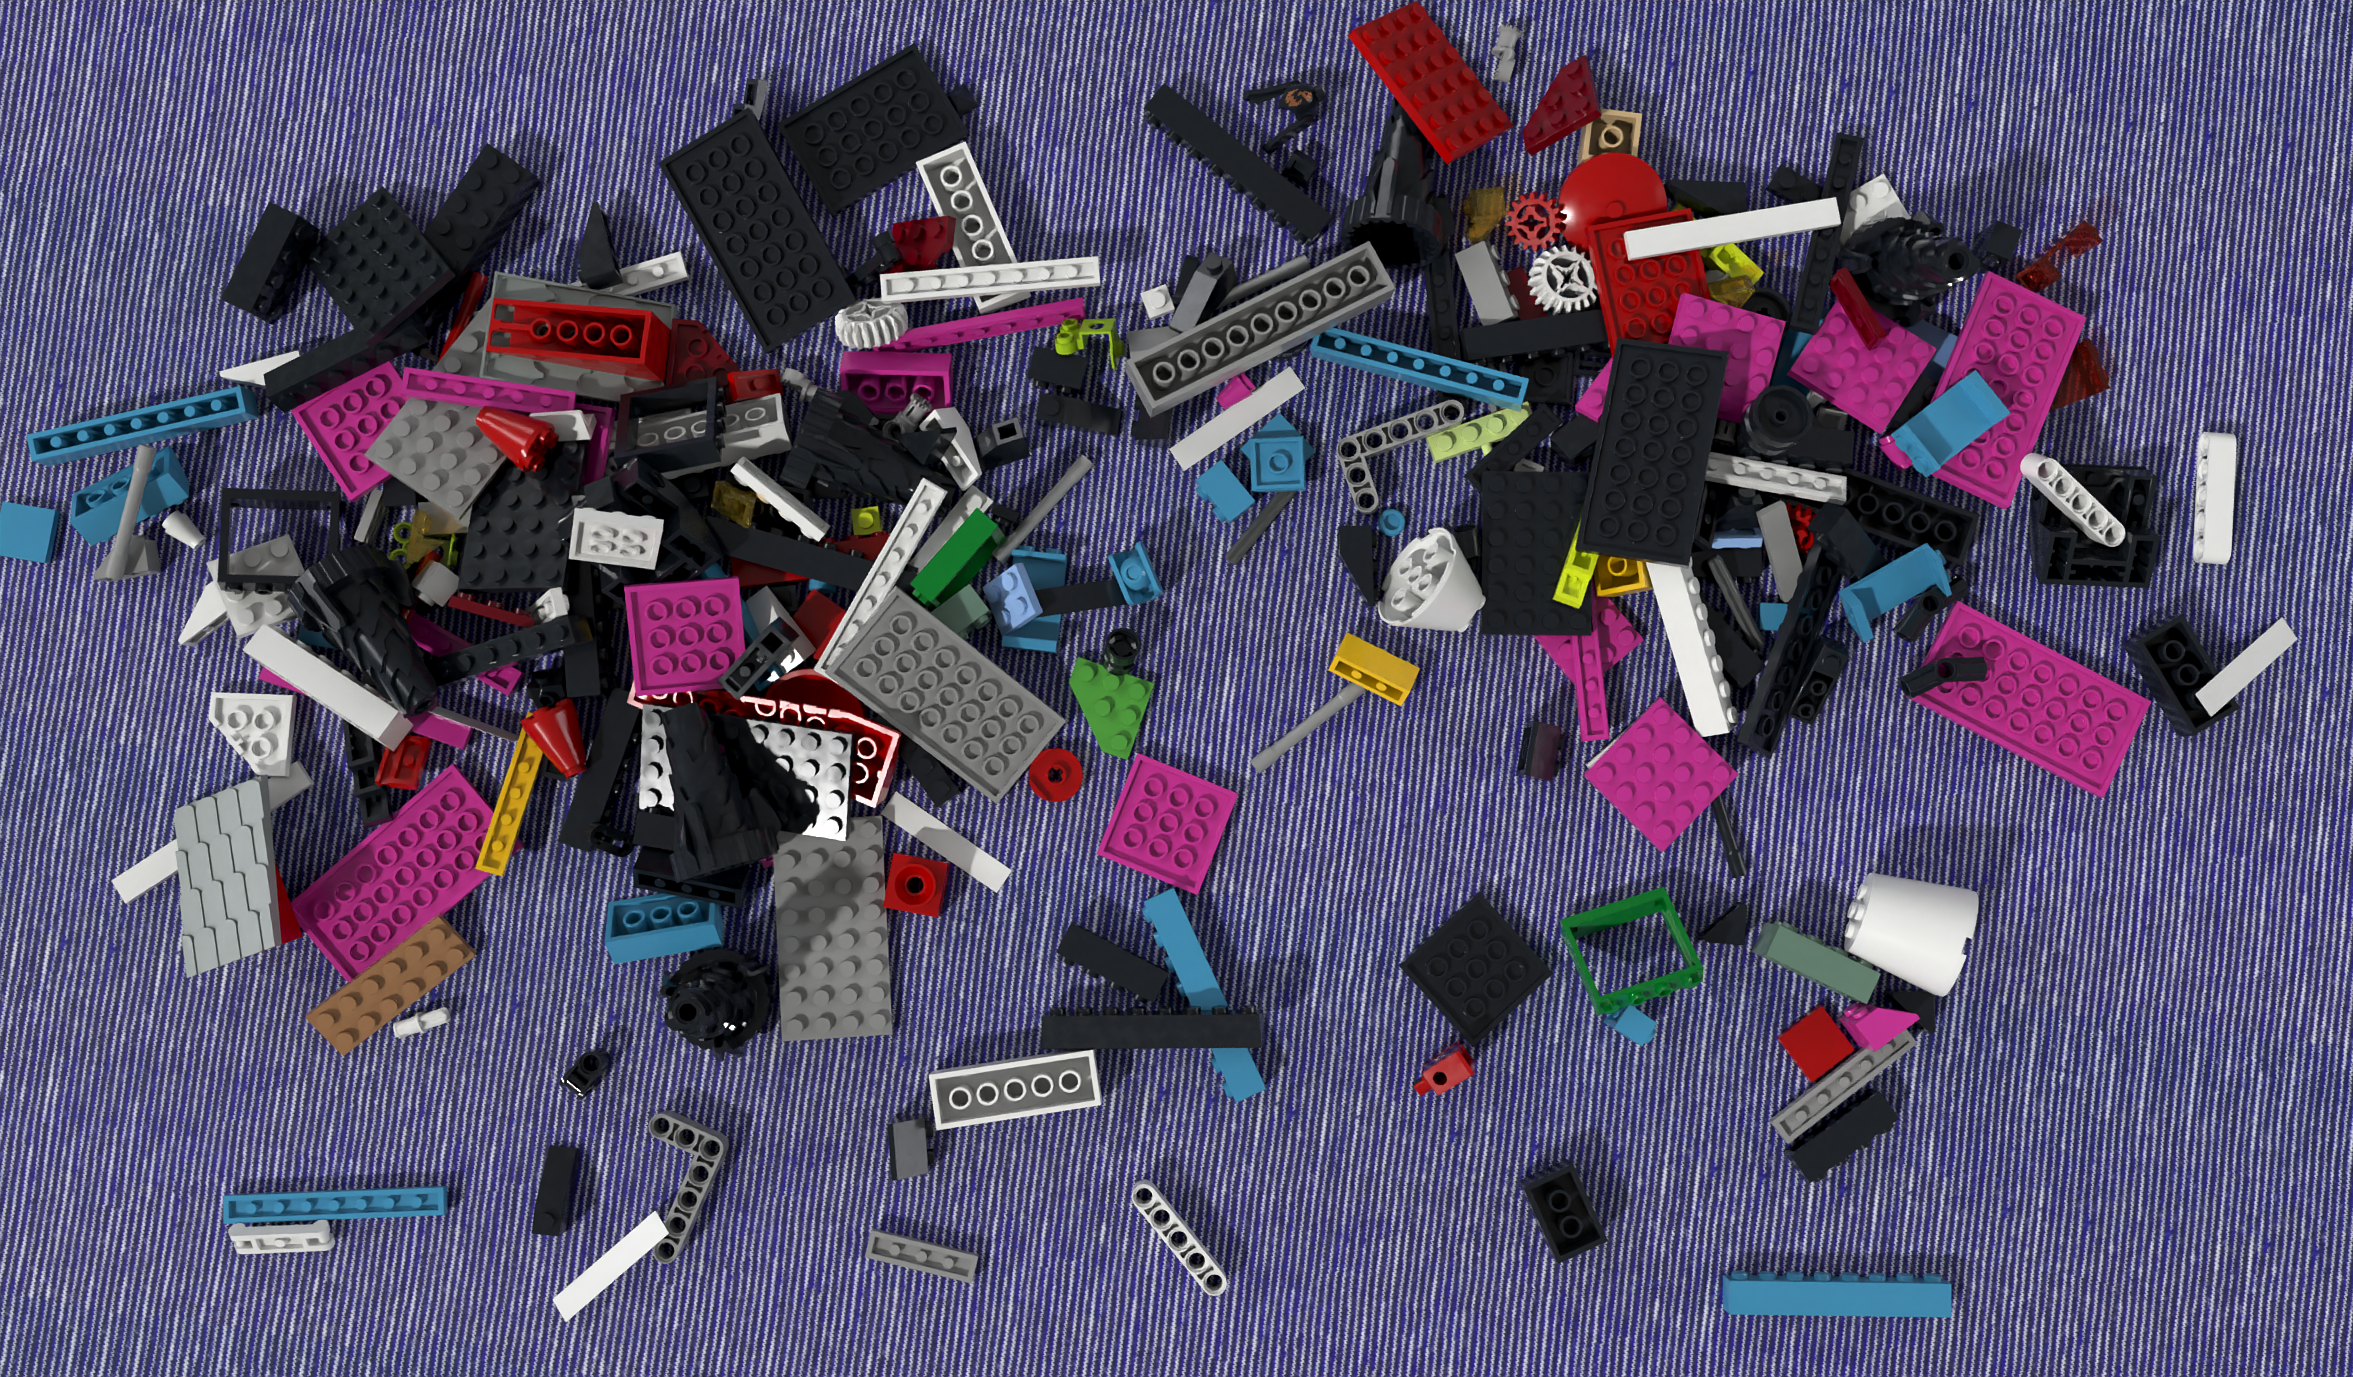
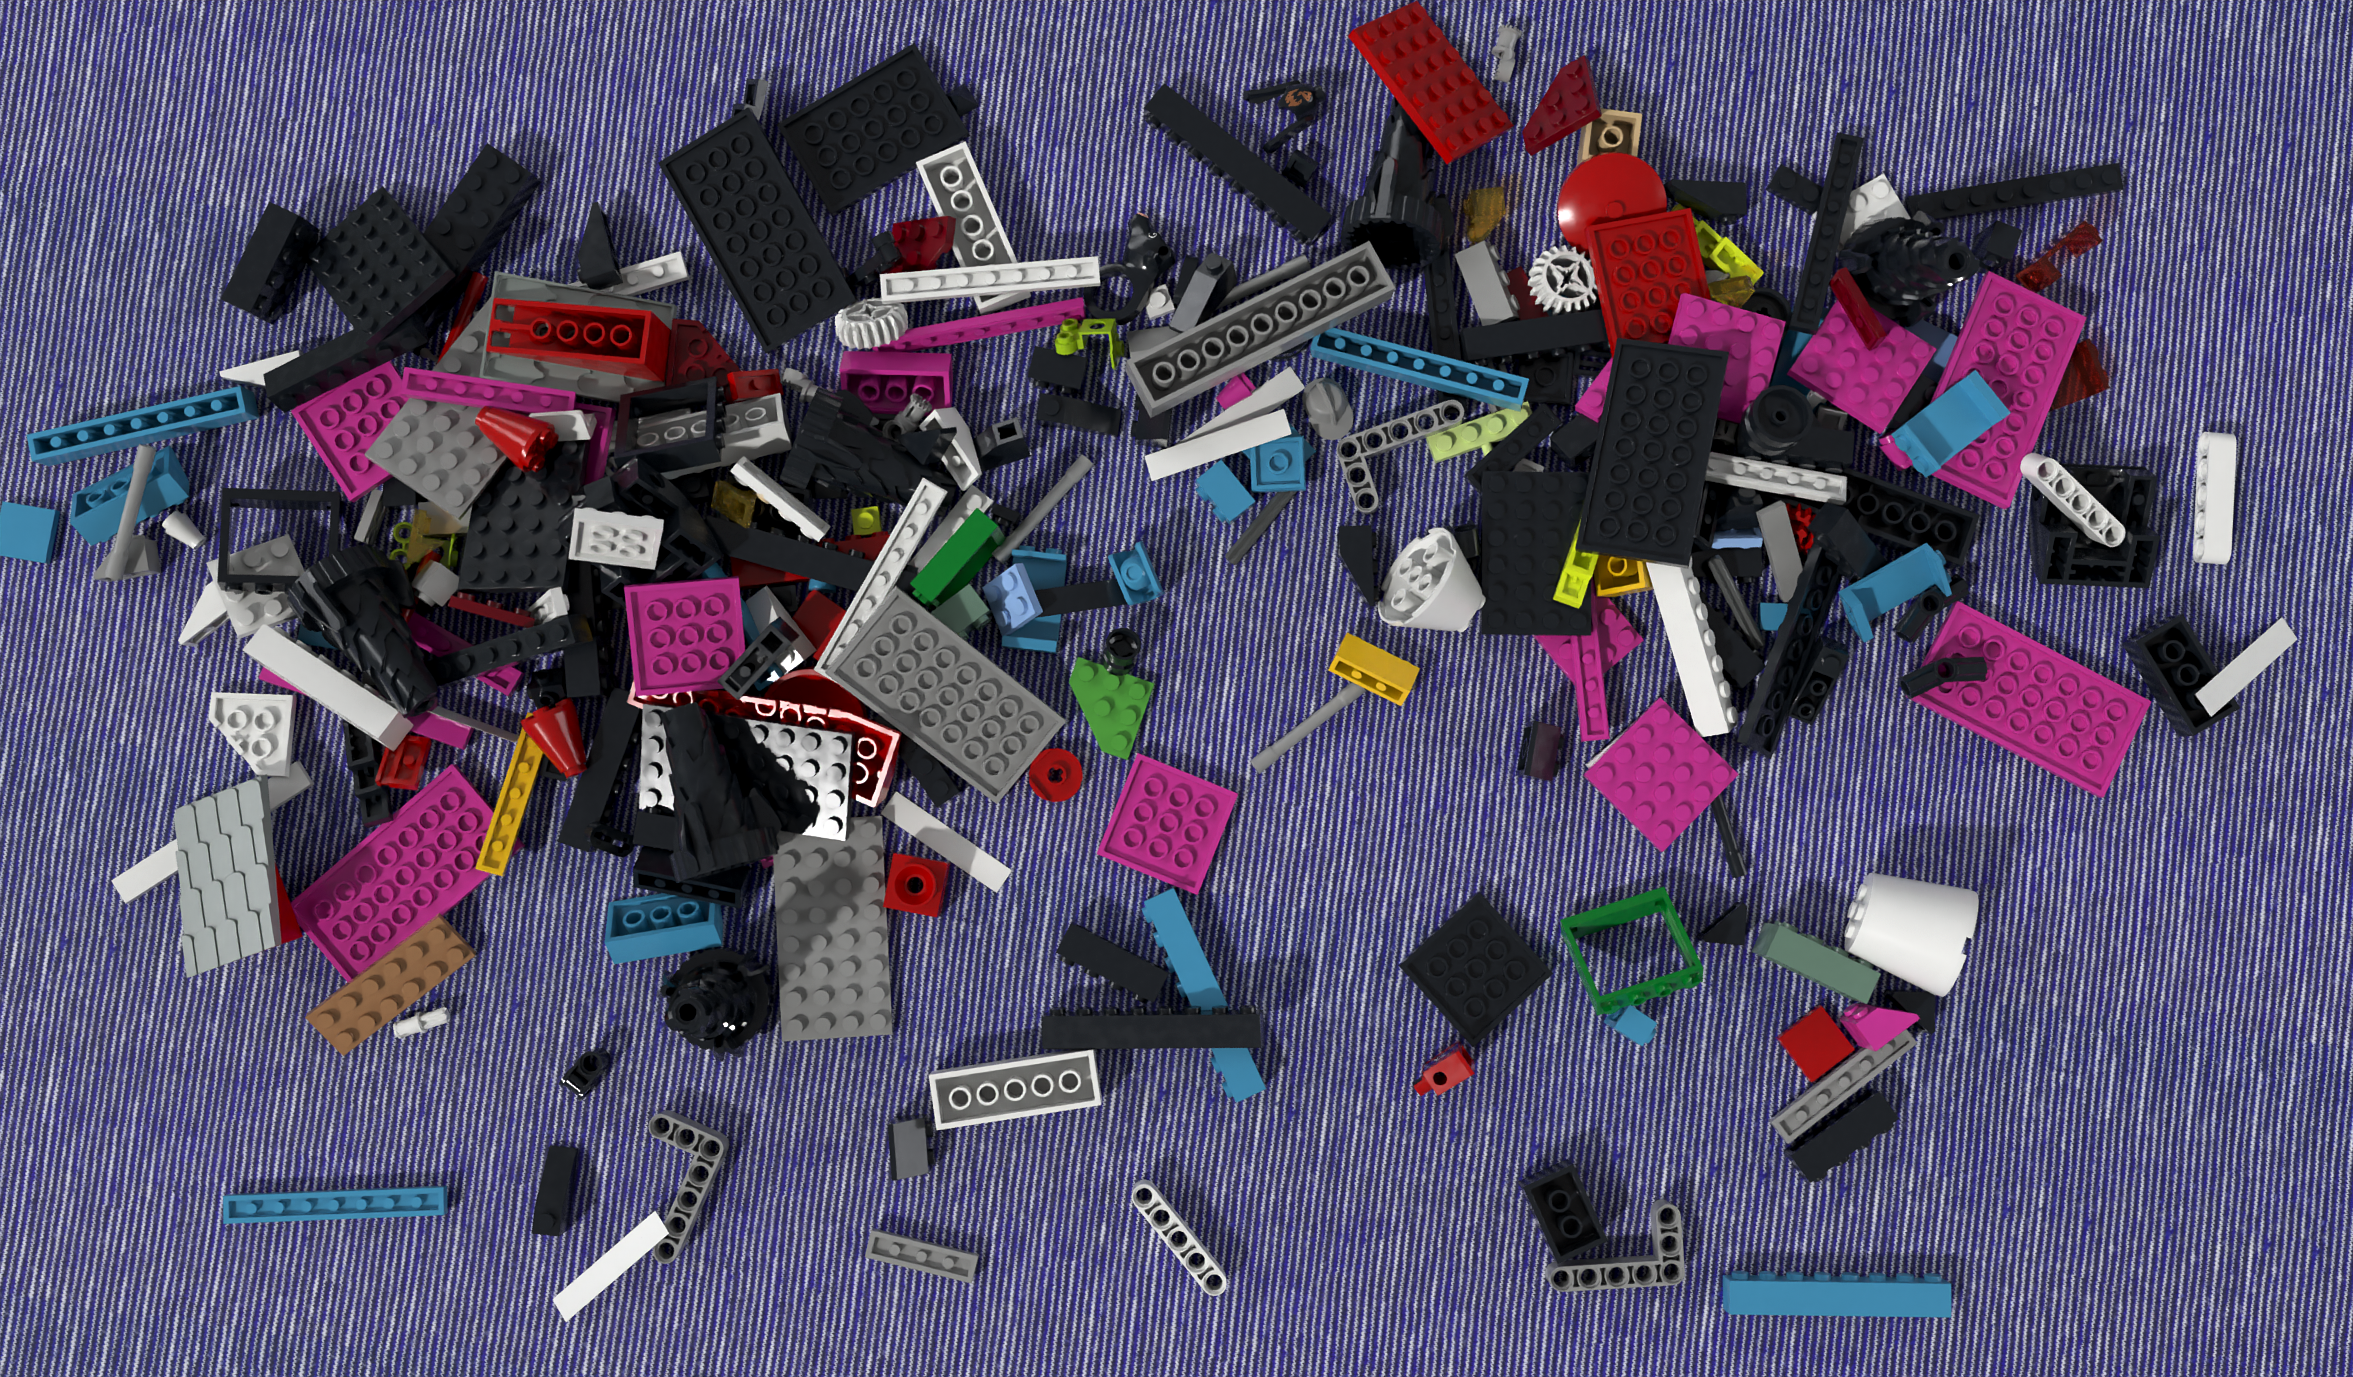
(282, 1238): white plate -> none
(1143, 262): none -> black animal
(1218, 444): none -> white sticker
(1327, 408): none -> light grey piece
(1391, 522): dark azure tile -> none
(1535, 210): red gear -> none
(1628, 1265): none -> light grey beam
(1732, 228): white tile -> none
(2017, 193): none -> black plate

